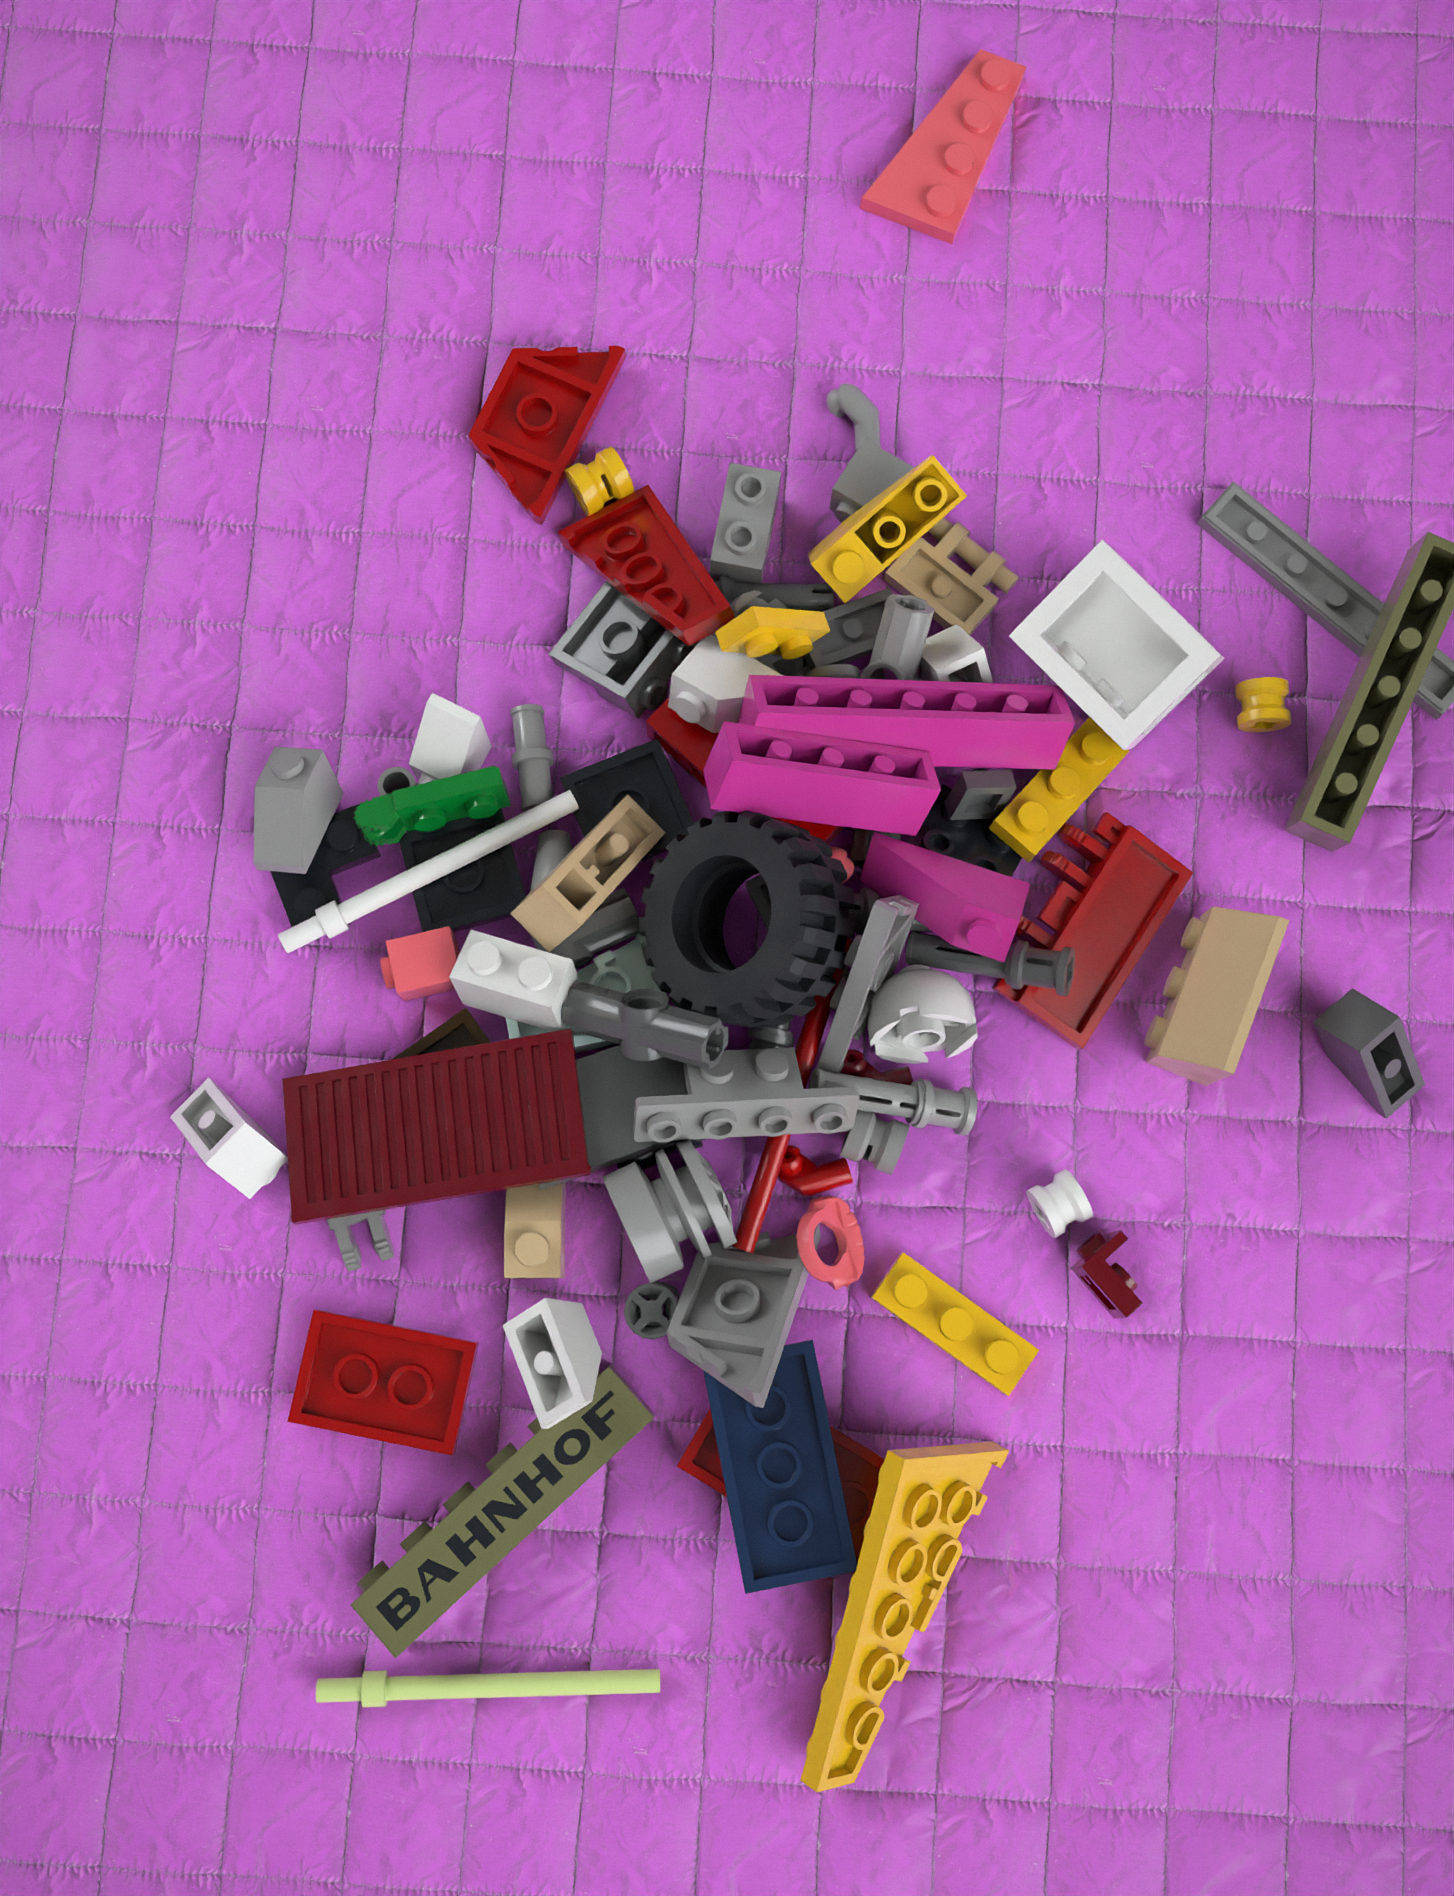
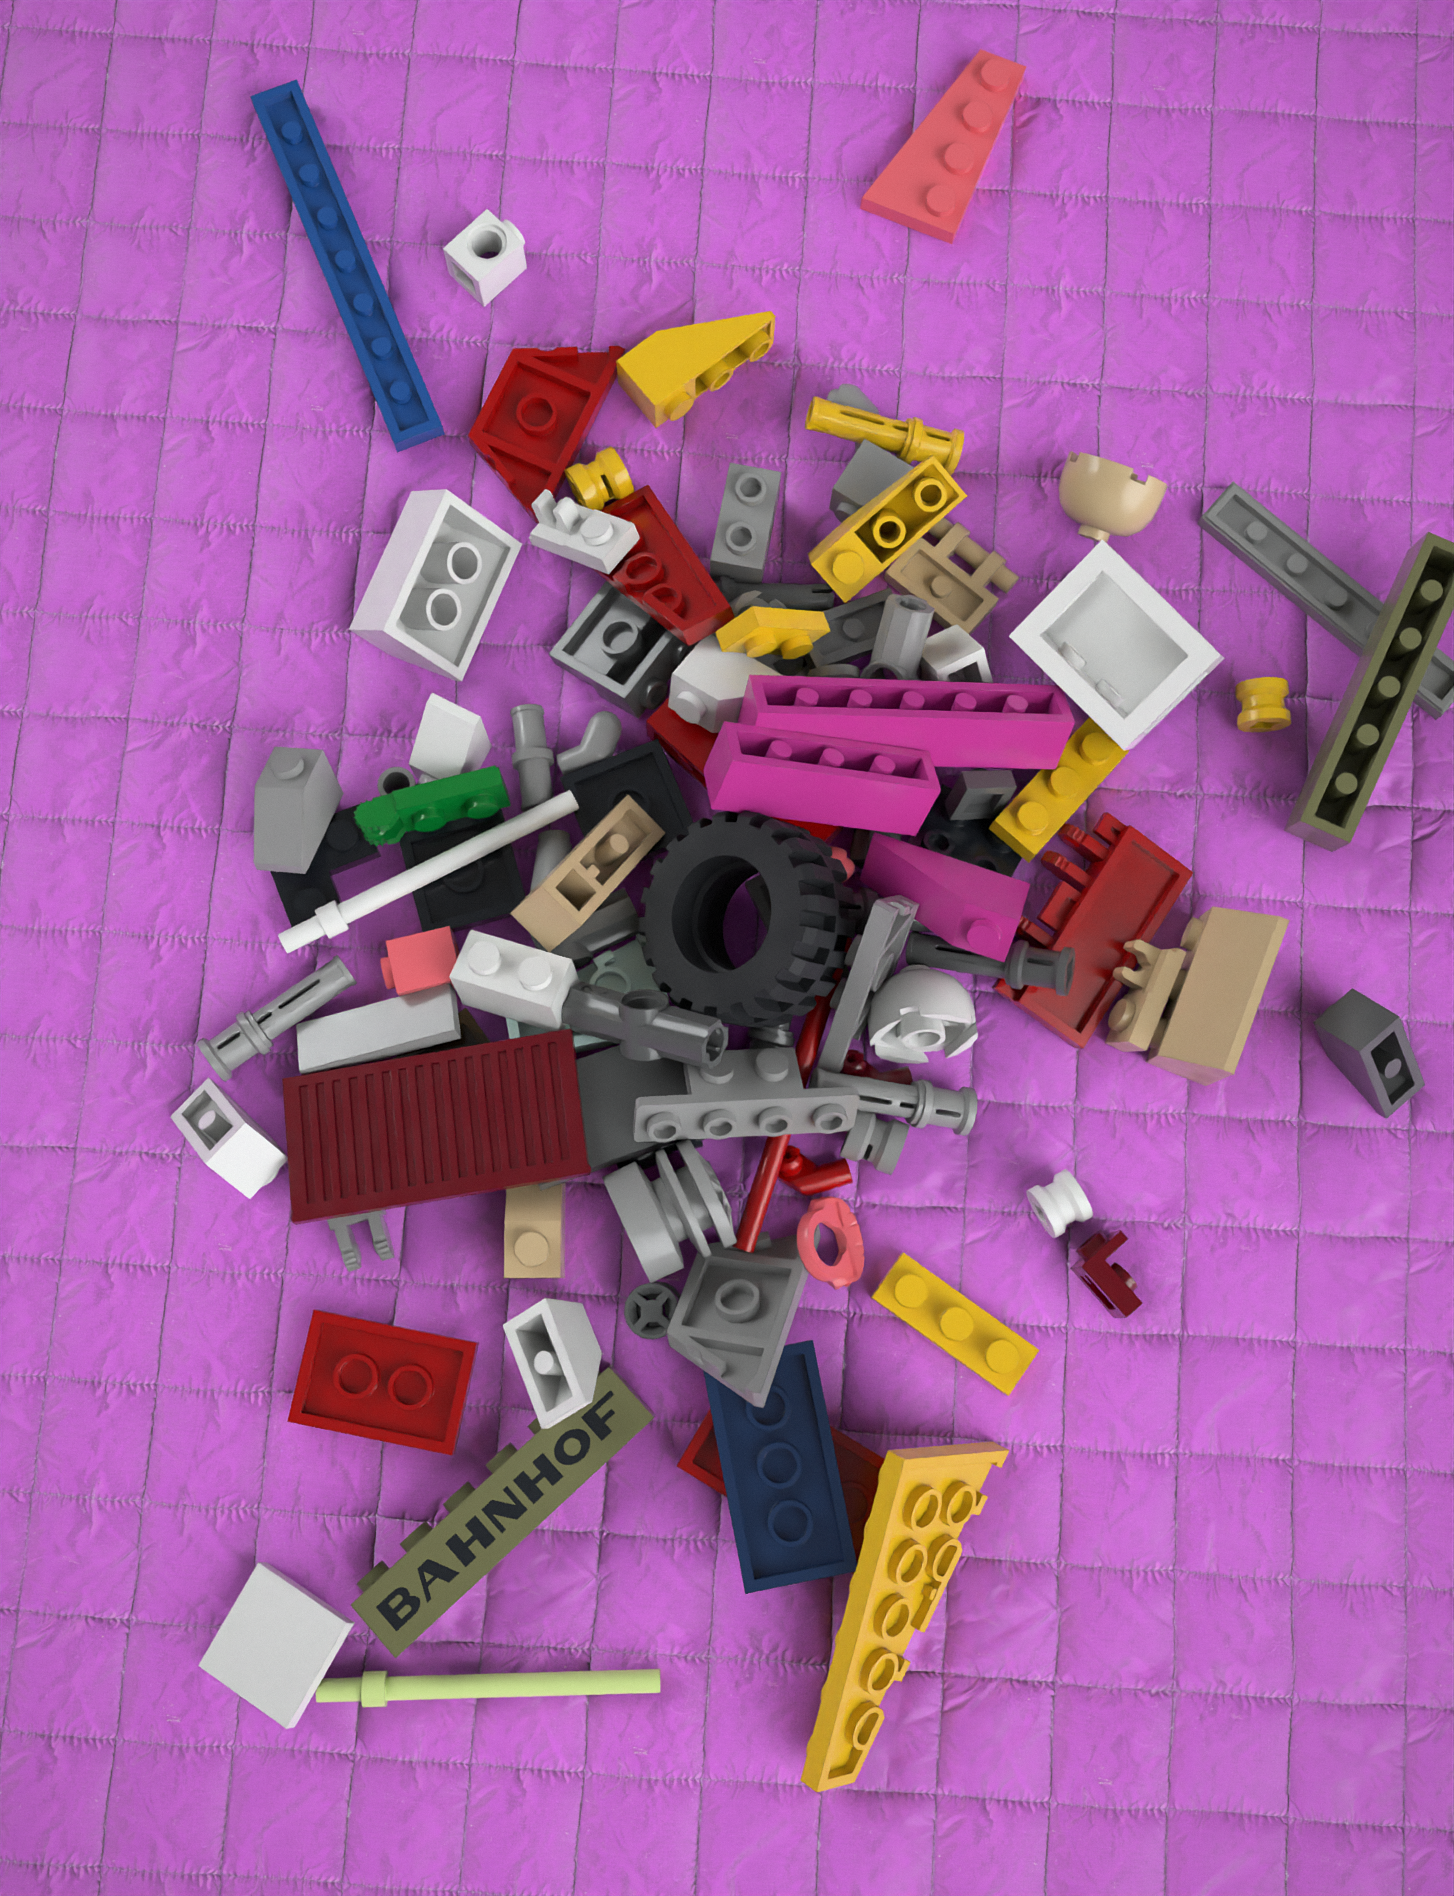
(255, 1031): none -> light grey pin
(276, 1644): none -> white tile
(347, 266): none -> blue plate
(378, 1030): none -> tile
(436, 584): none -> white slope
(482, 276): none -> white brick
(581, 533): none -> white plate
(596, 745): none -> light grey arm
(685, 361): none -> yellow slope
(907, 439): none -> yellow pin
(1107, 497): none -> tan cylinder
(1138, 1013): none -> tan plate

